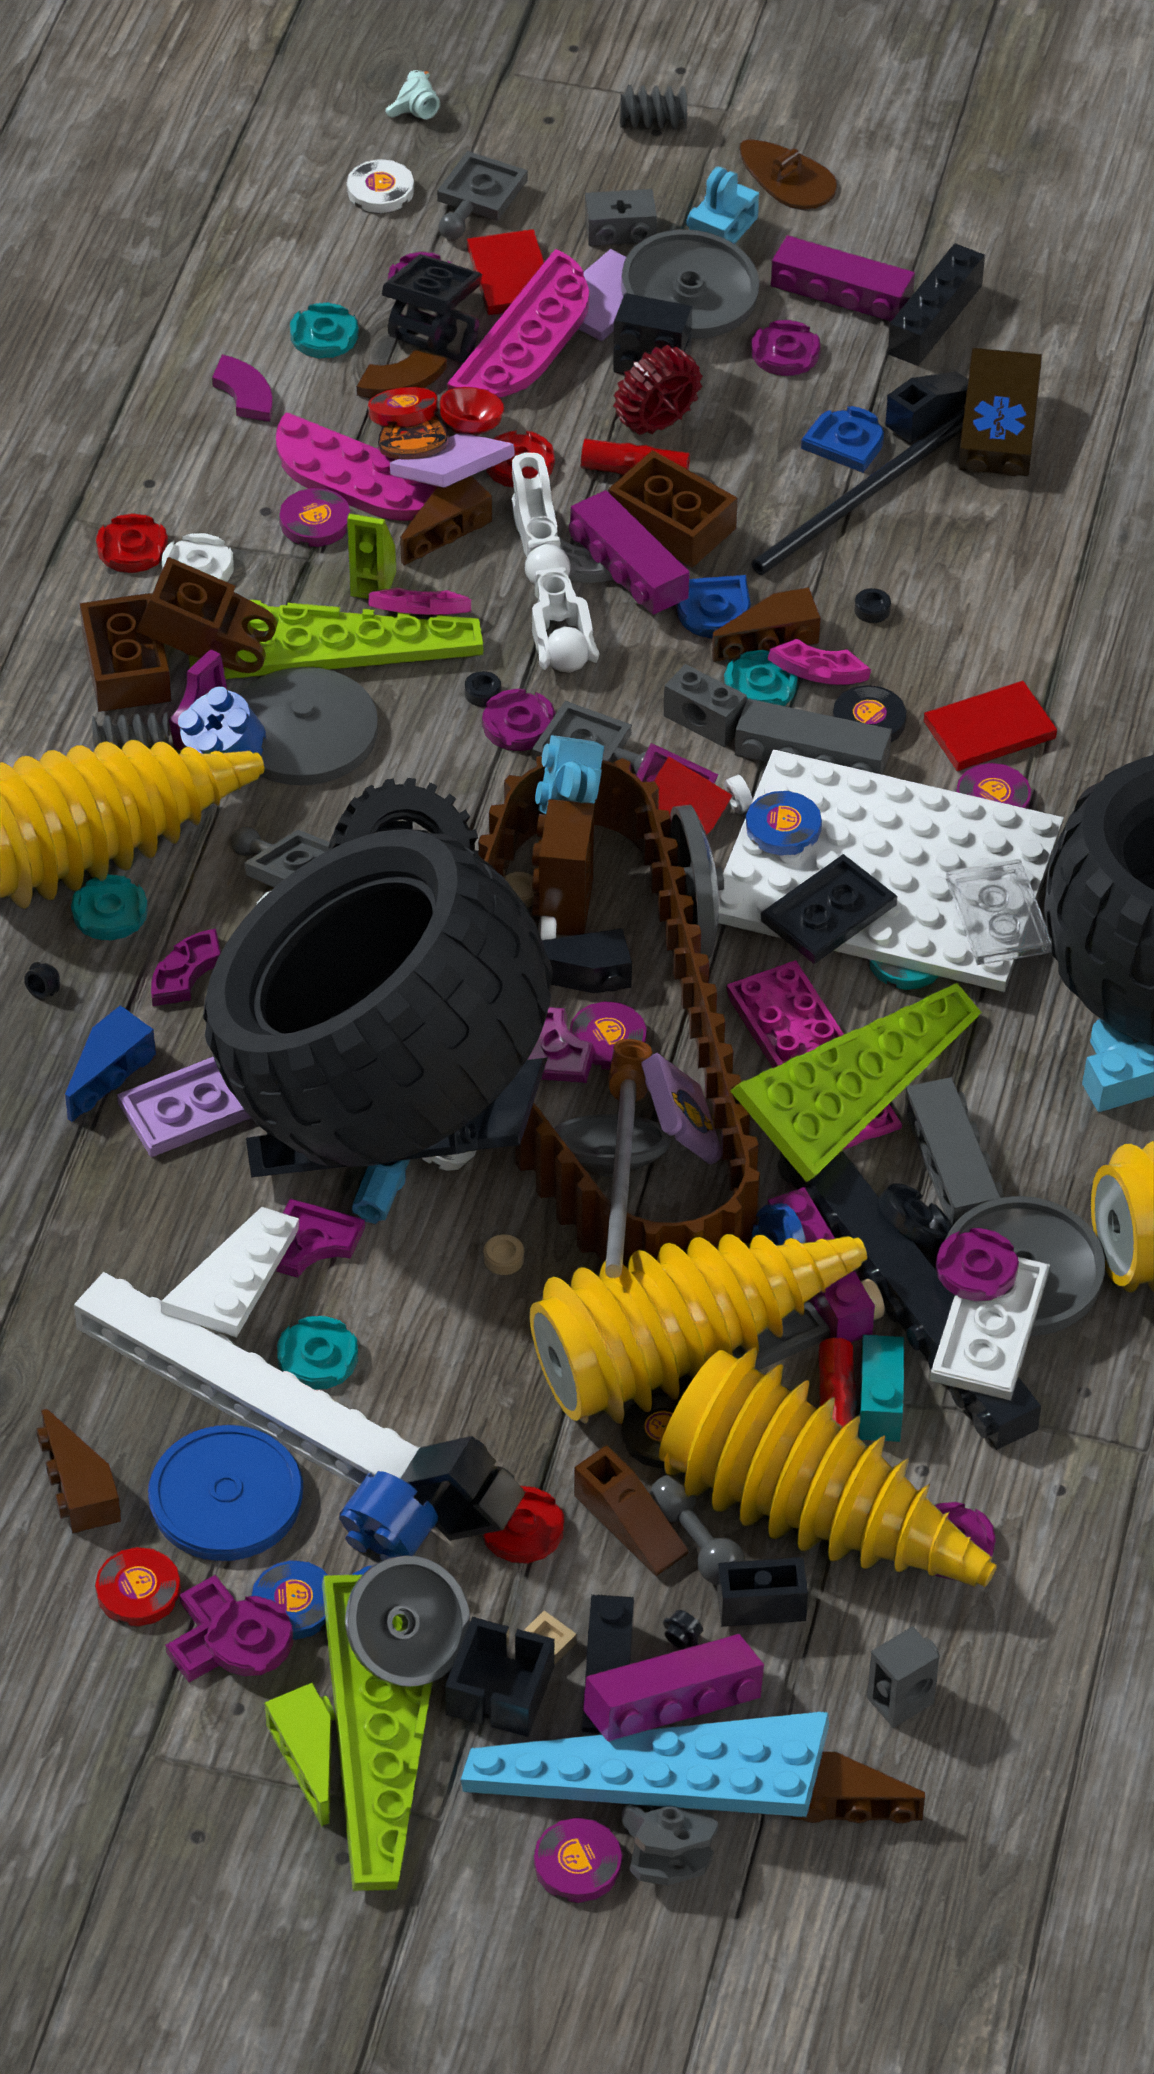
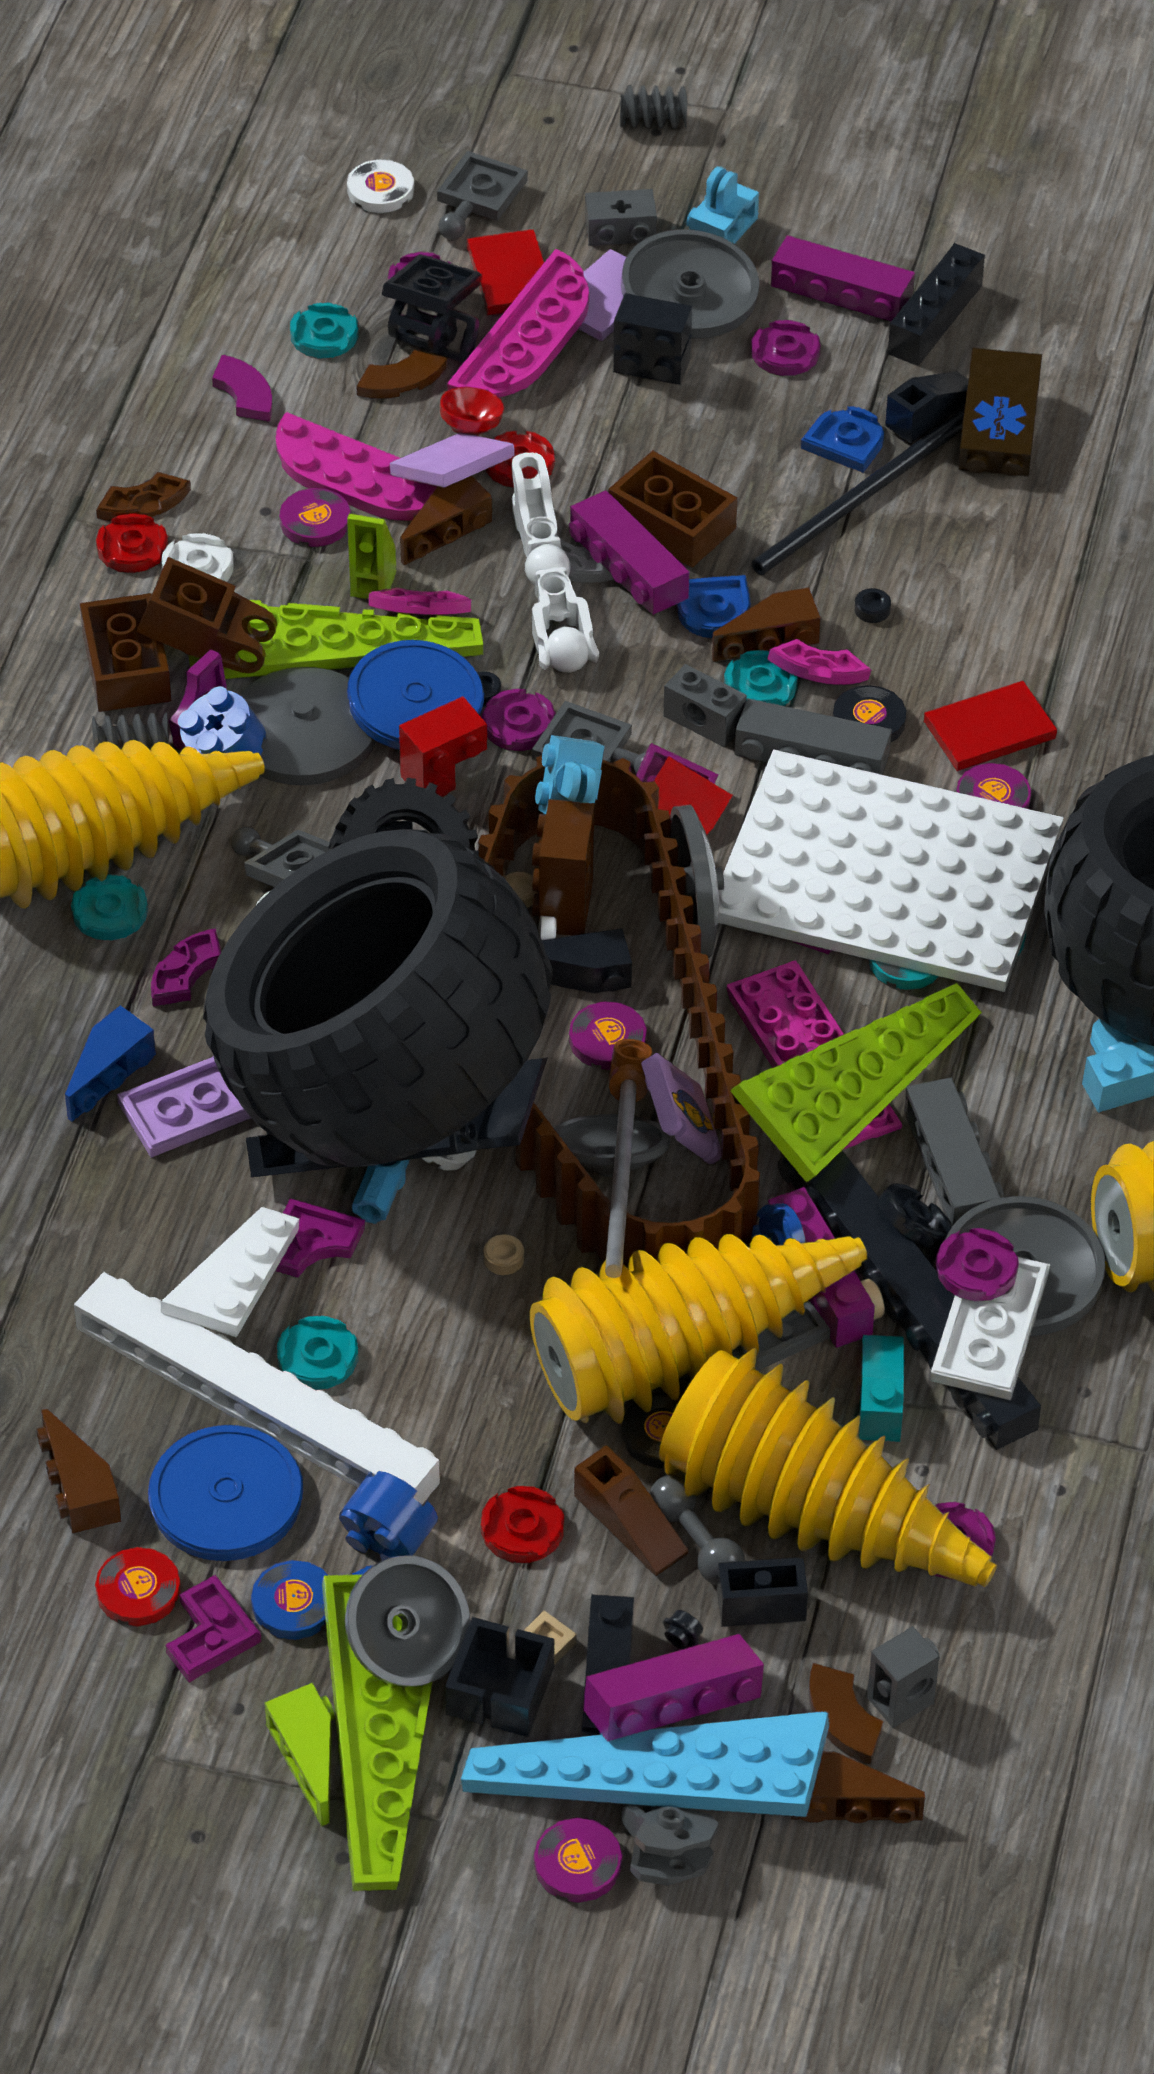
(42, 980): black plate -> none
(148, 498): none -> reddish brown tile
(250, 1636): magenta tile -> none
(404, 406): red tile -> none
(406, 682): none -> blue brick
(413, 441): shield -> none
(415, 97): light aqua animal -> none
(439, 741): none -> red brick
(476, 1493): black piece -> none
(567, 1055): magenta tile -> none
(623, 456): red axle -> none
(657, 390): dark red gear -> none
(741, 794): white tile -> none
(783, 822): blue tile -> none
(788, 174): reddish brown shield -> none
(828, 908): black tile -> none
(837, 1378): red axle -> none
(849, 1724): none -> reddish brown tile
(998, 911): clear tile -> none

